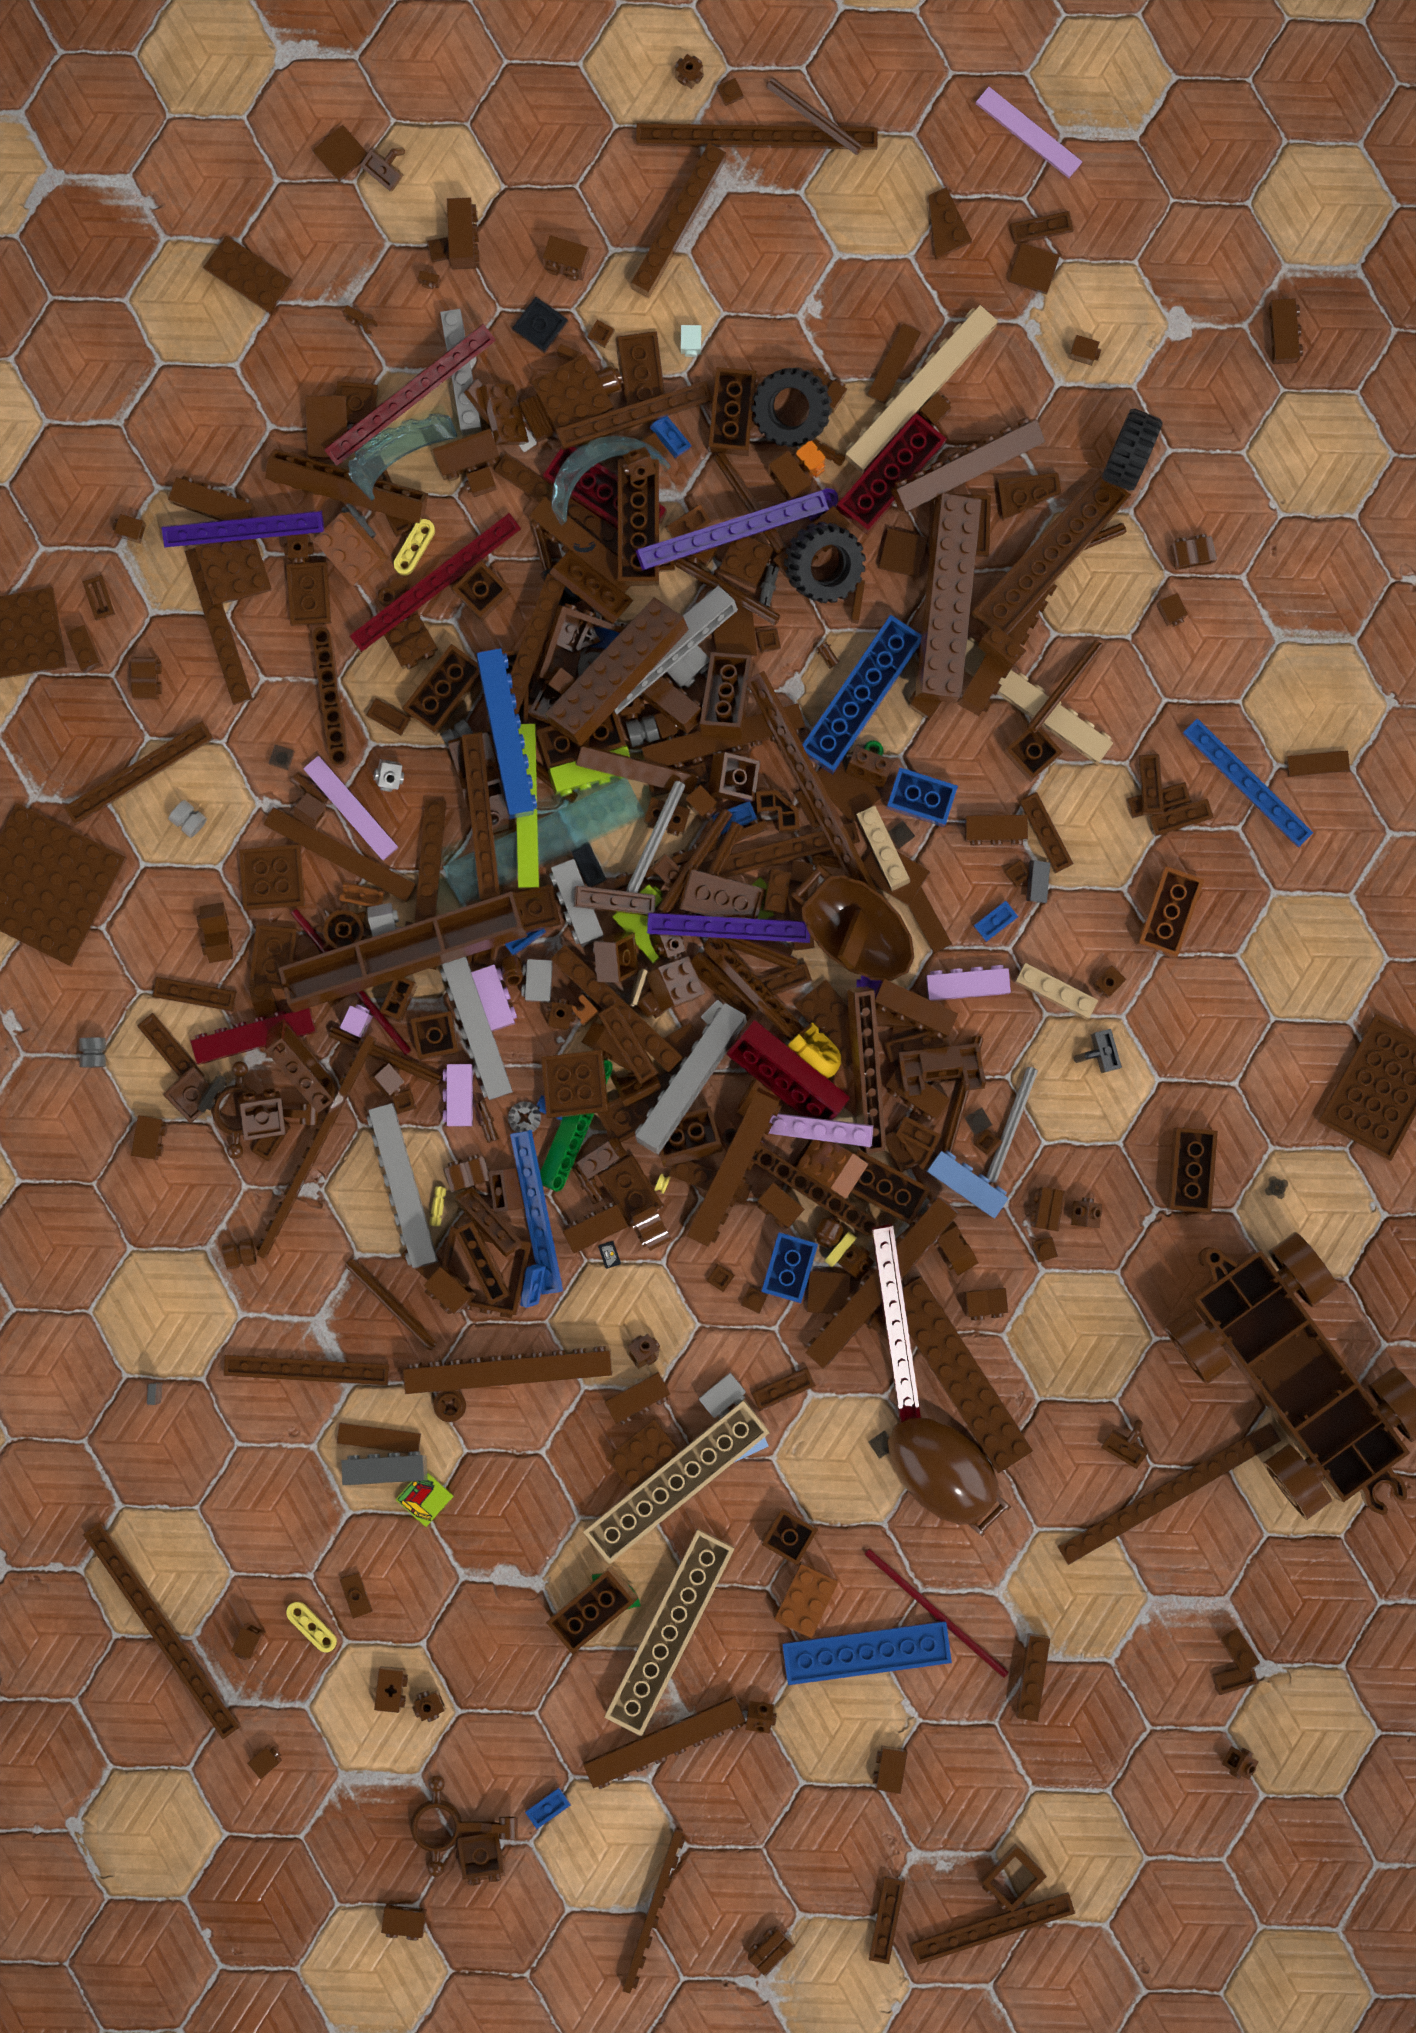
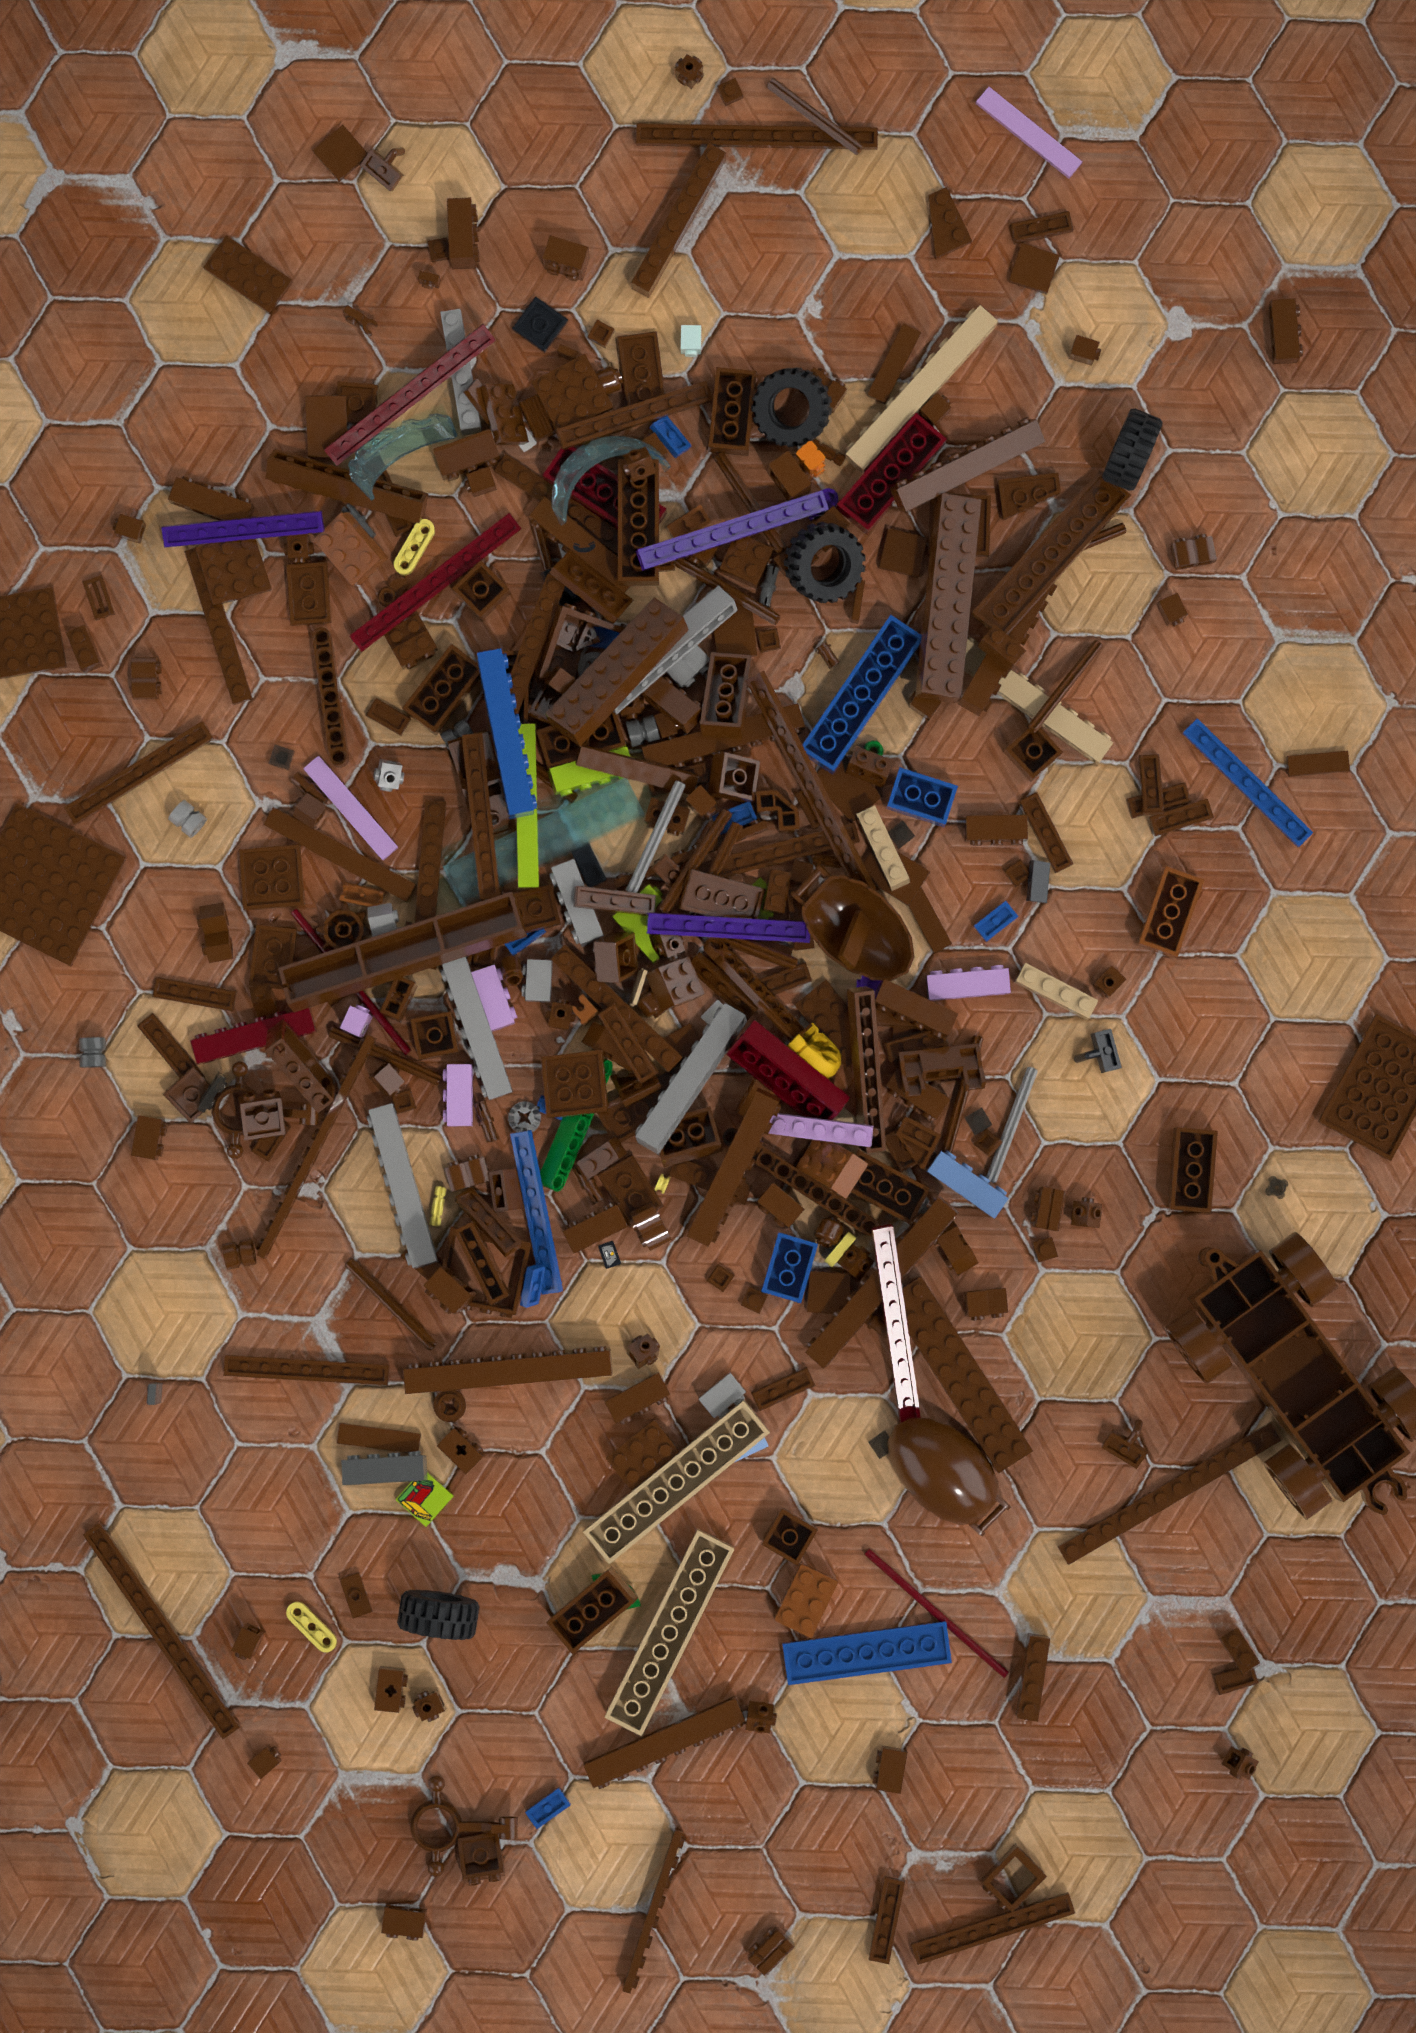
(438, 1614): none -> black tyre
(463, 1461): none -> reddish brown brick

